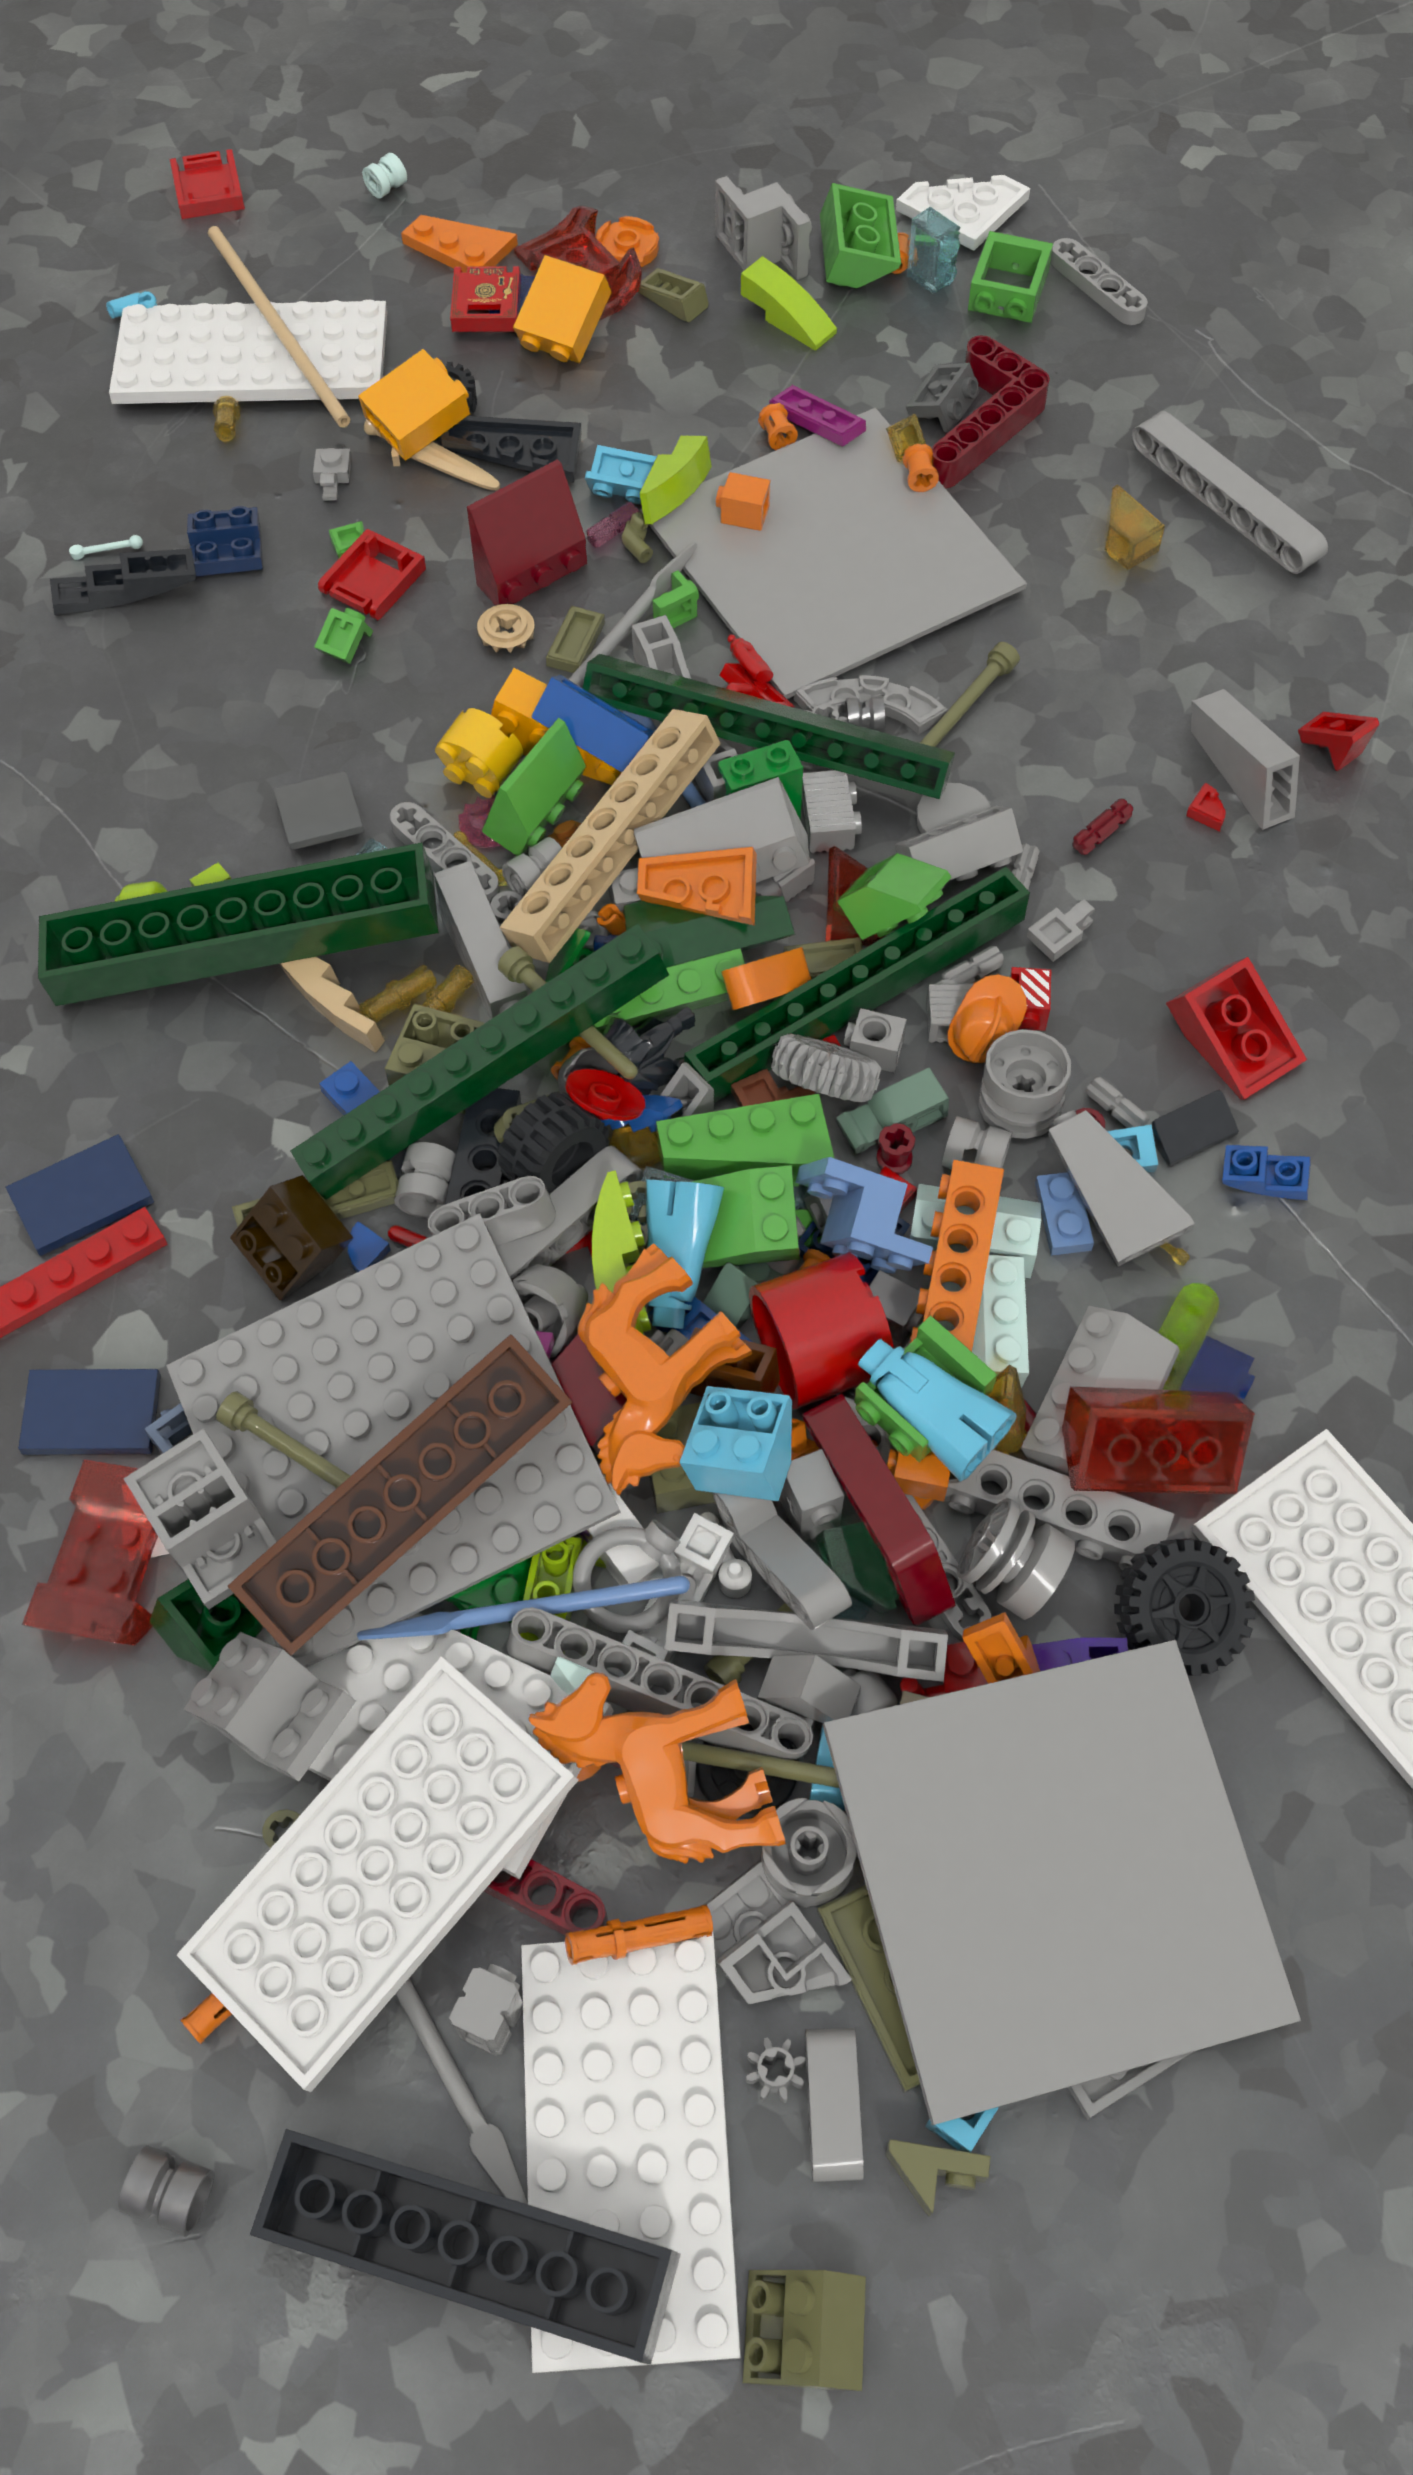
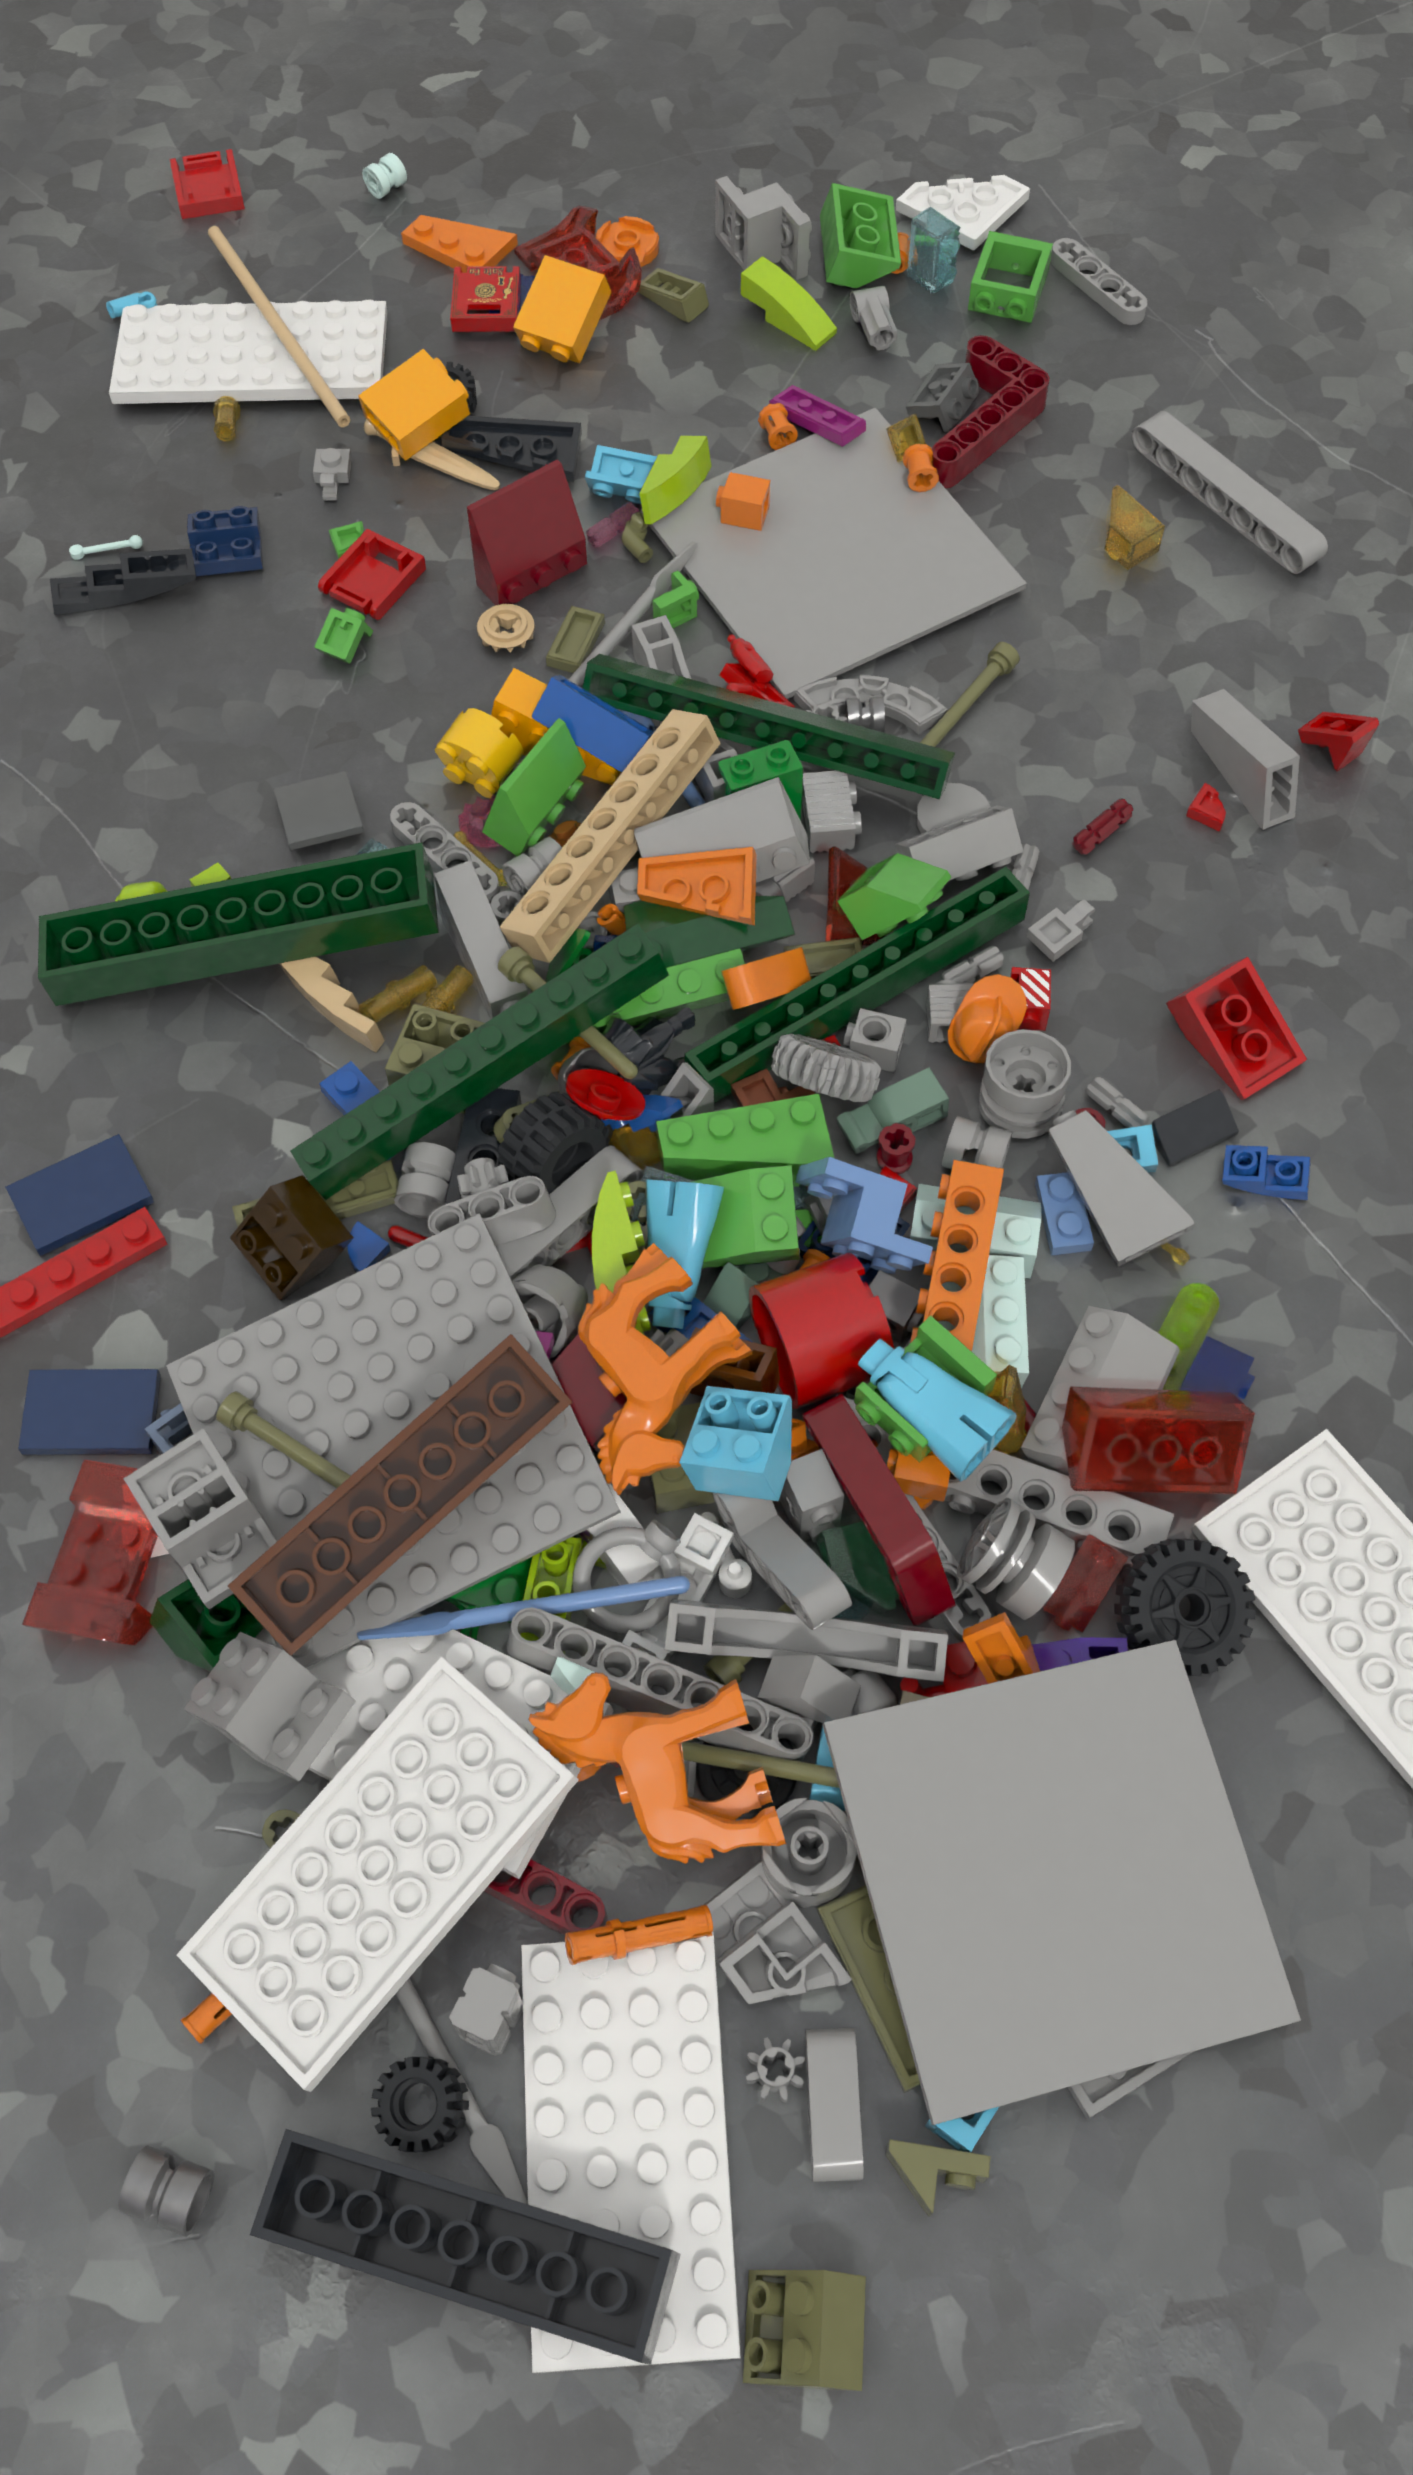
(391, 2097): none -> black tyre
(480, 1176): none -> light grey gear
(873, 312): none -> light grey piece
(1085, 1584): none -> clear red hinge

